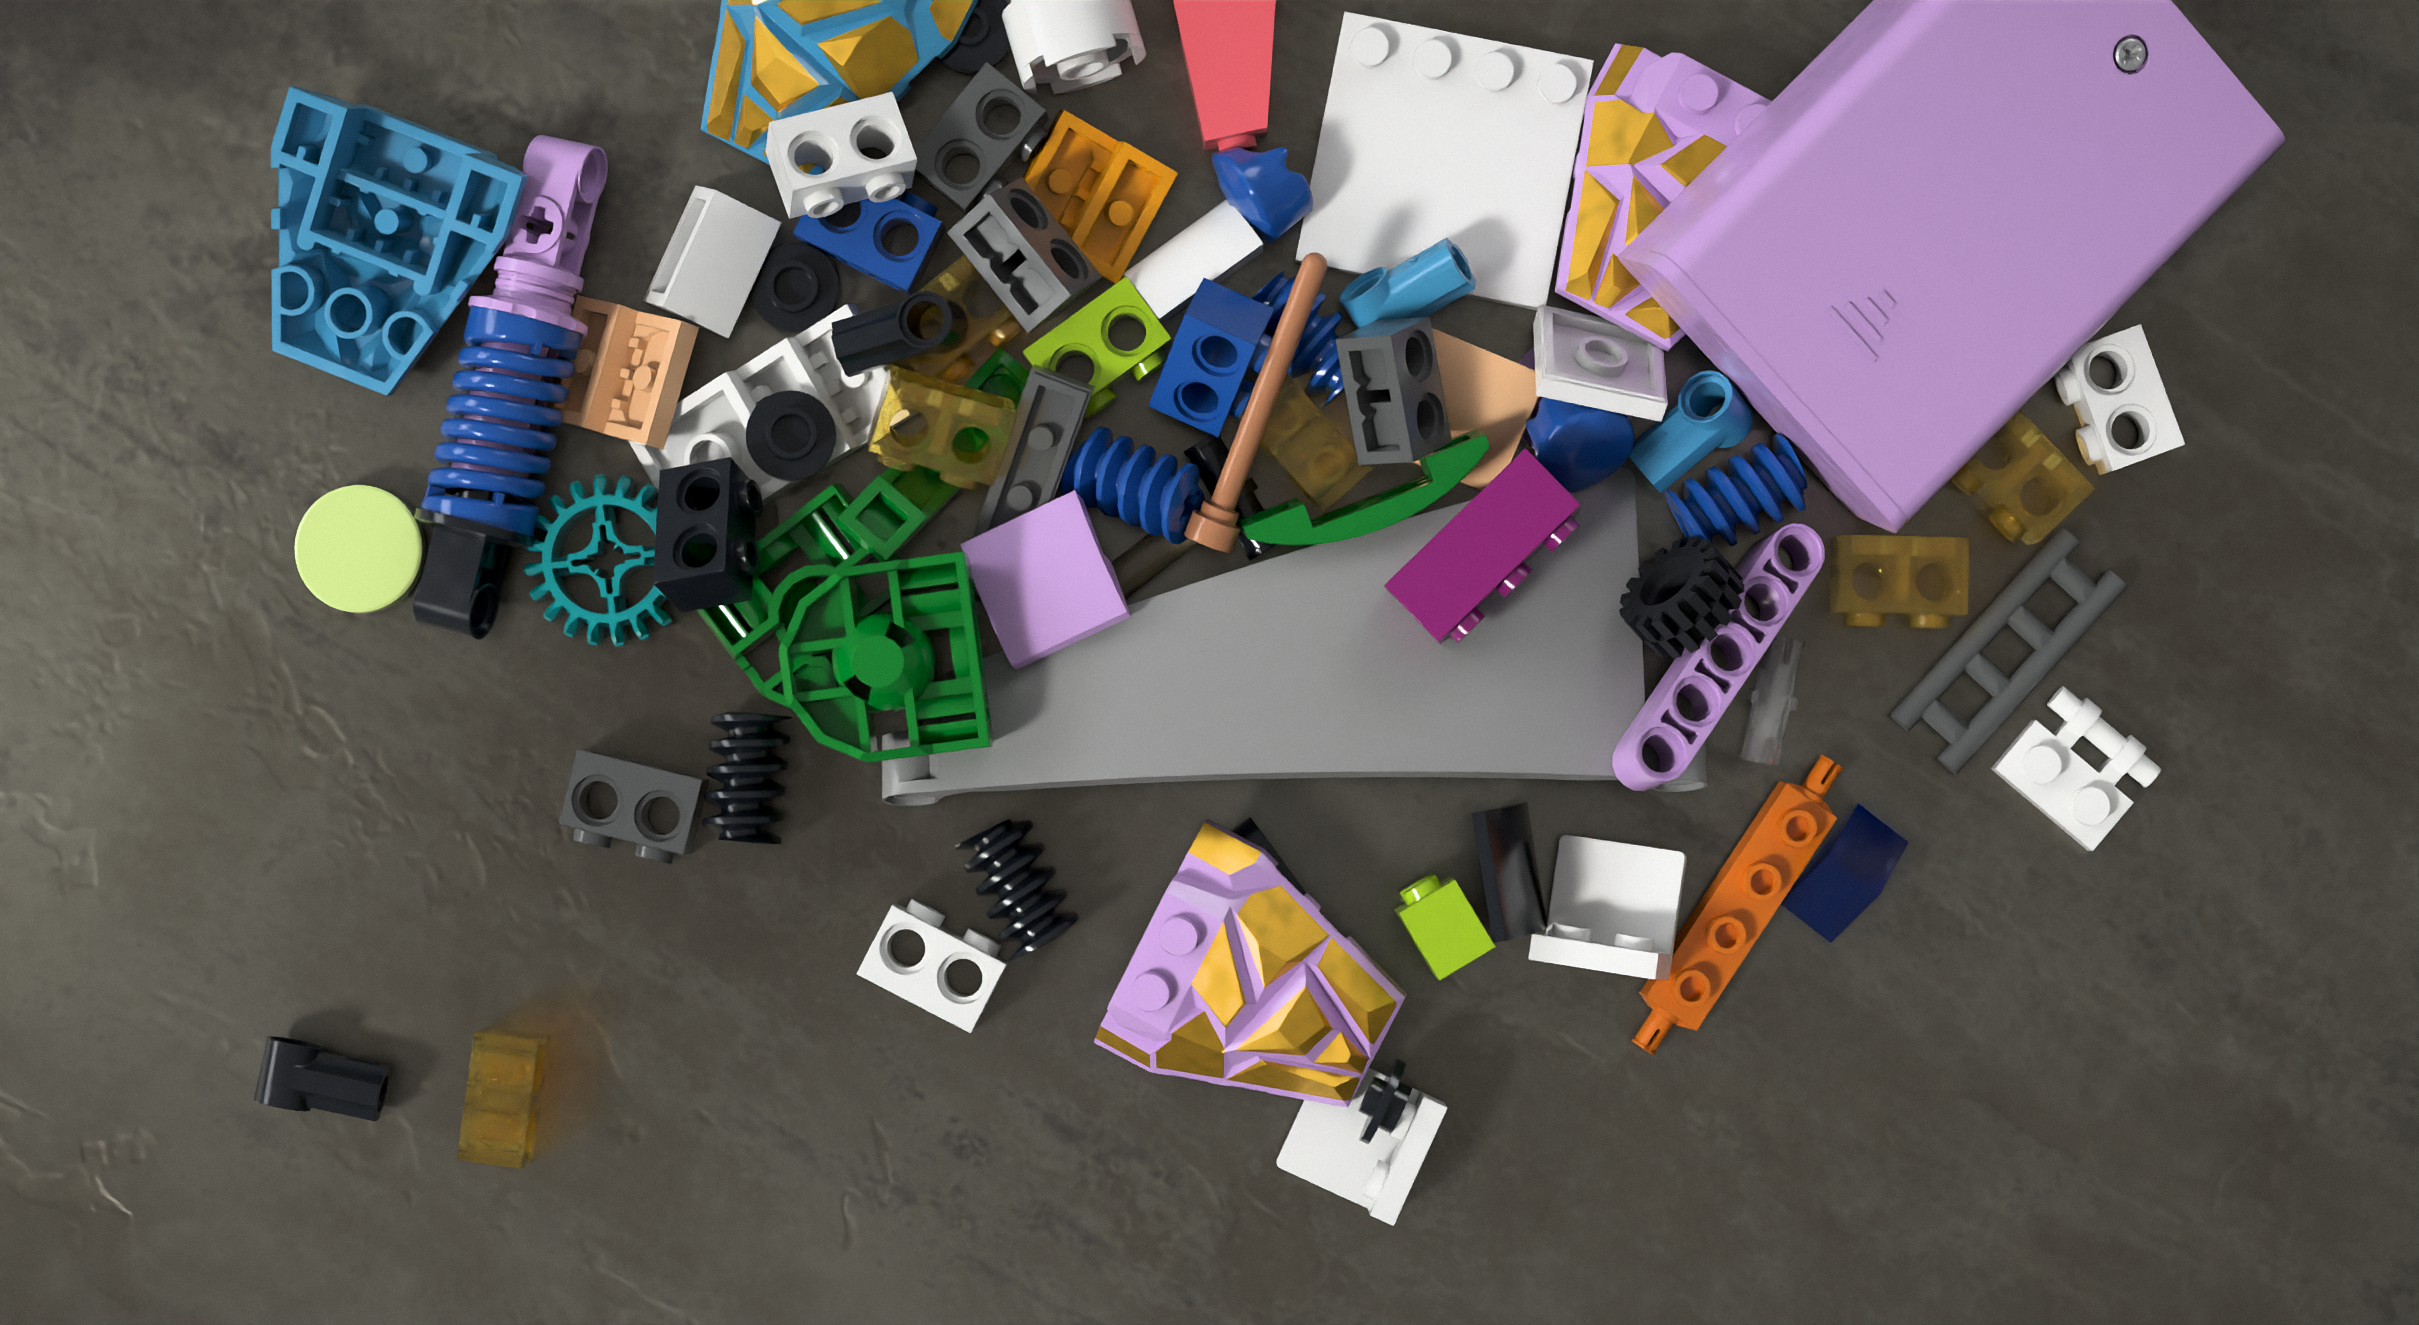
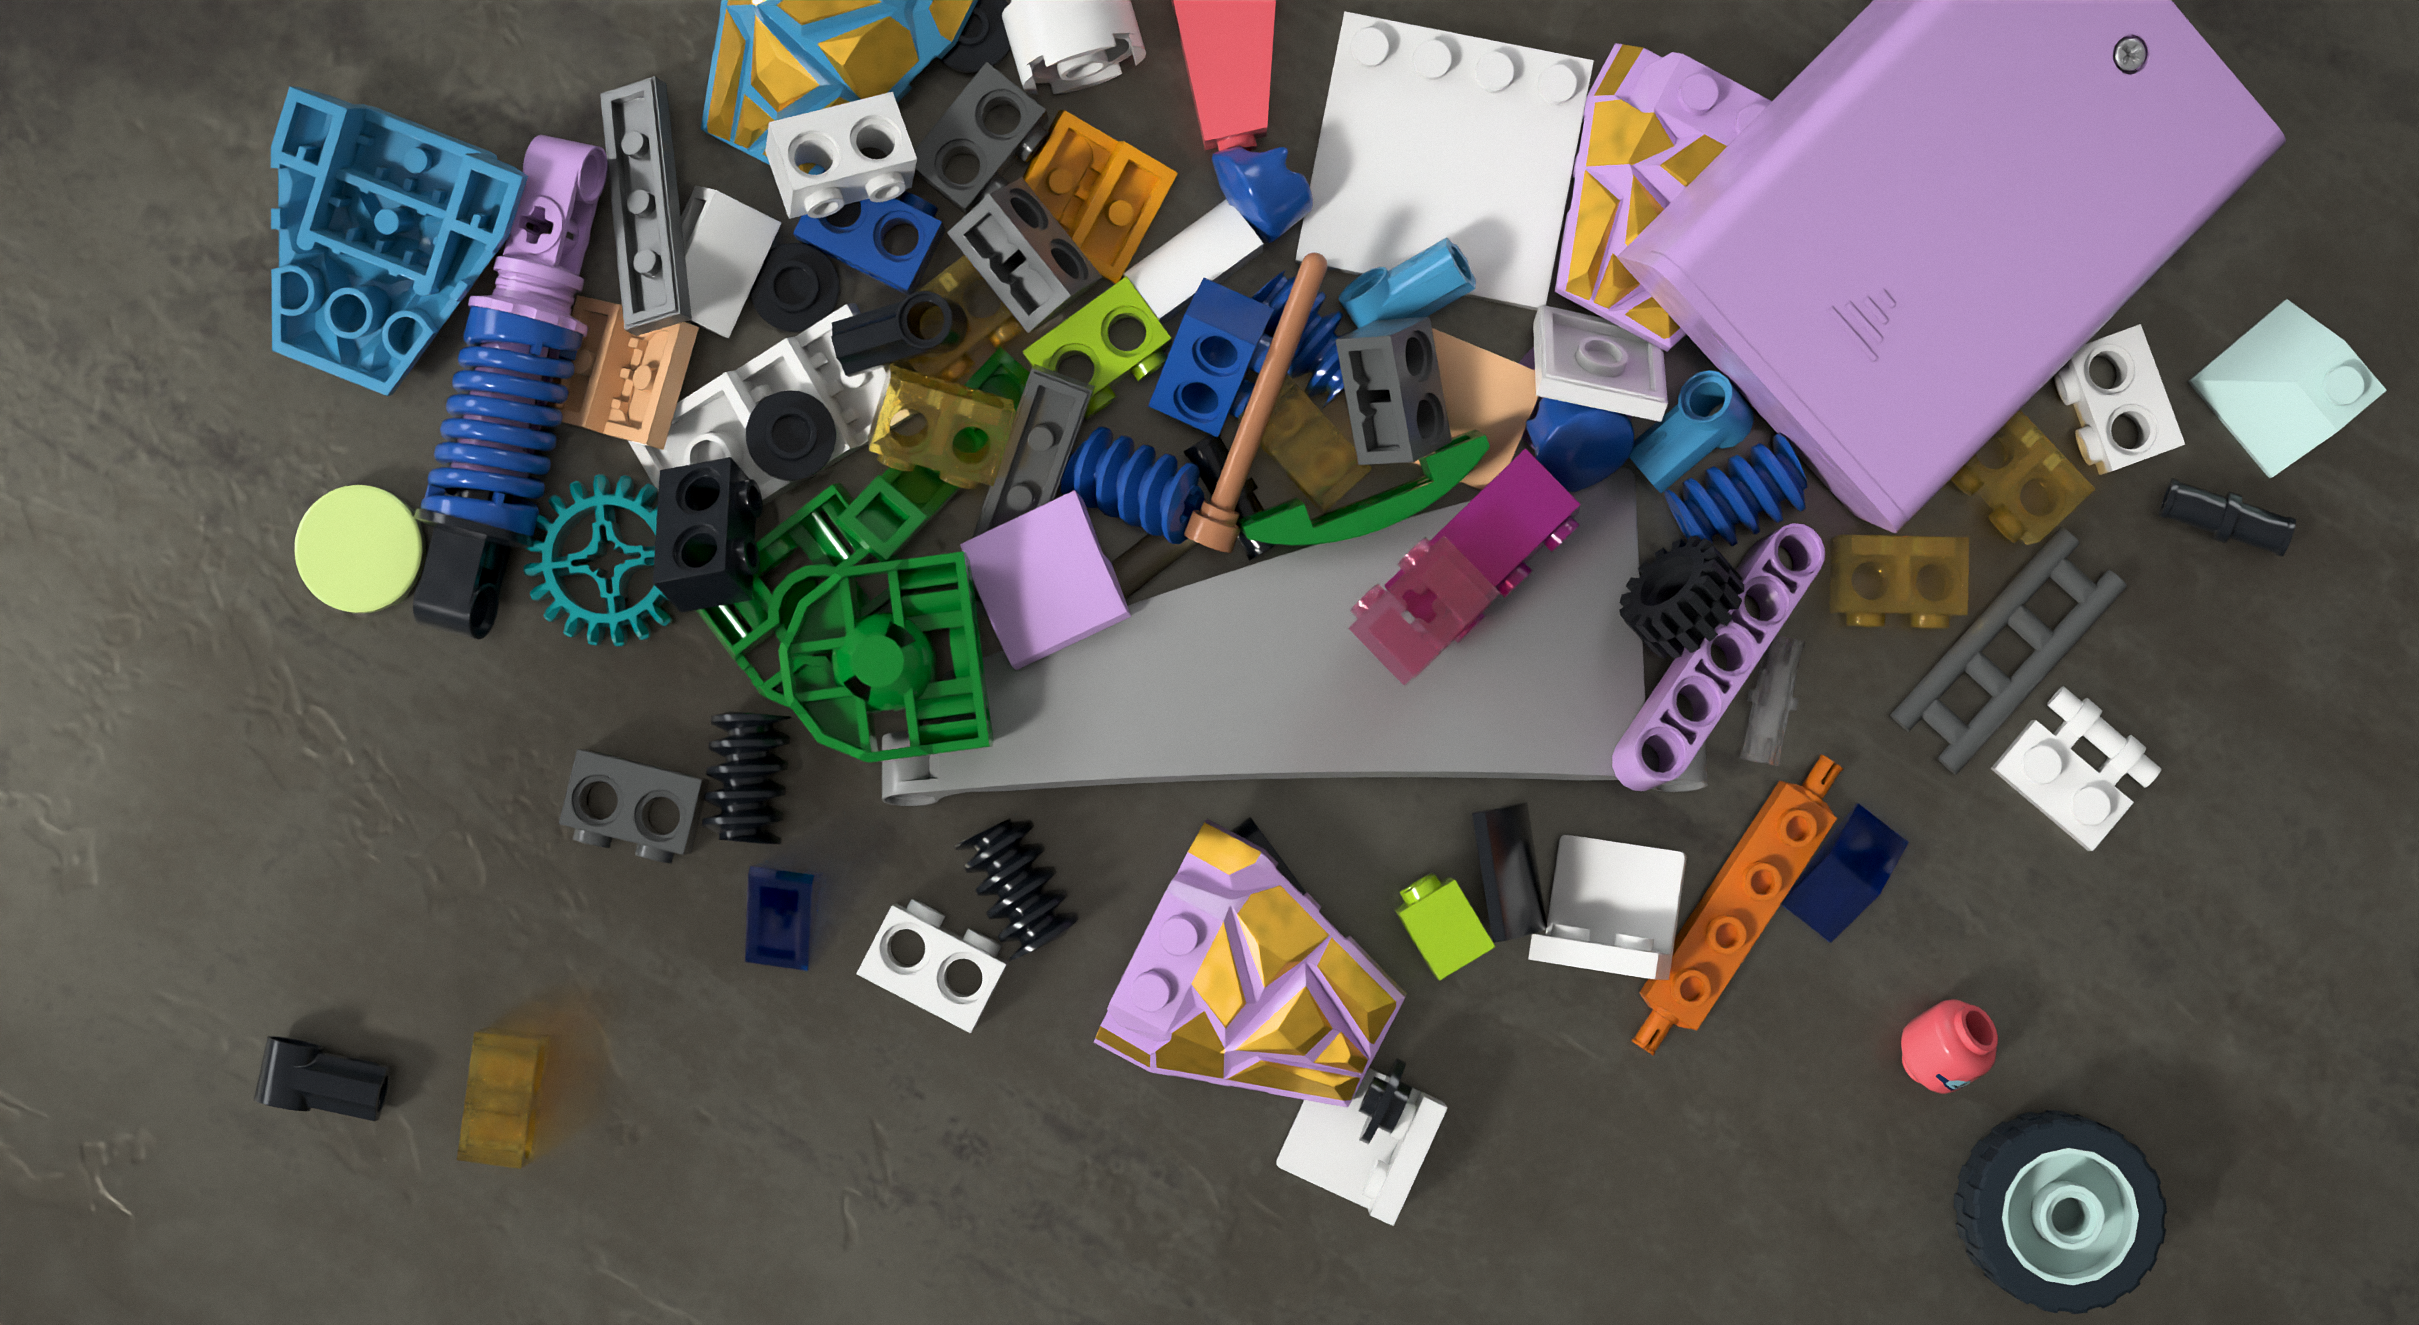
(645, 206): none -> dark grey tile
(781, 915): none -> clear blue slope
(1460, 600): none -> clear pink brick
(1949, 1046): none -> coral head
(2060, 1211): none -> wheel
(2227, 517): none -> black pin
(2286, 387): none -> light aqua slope

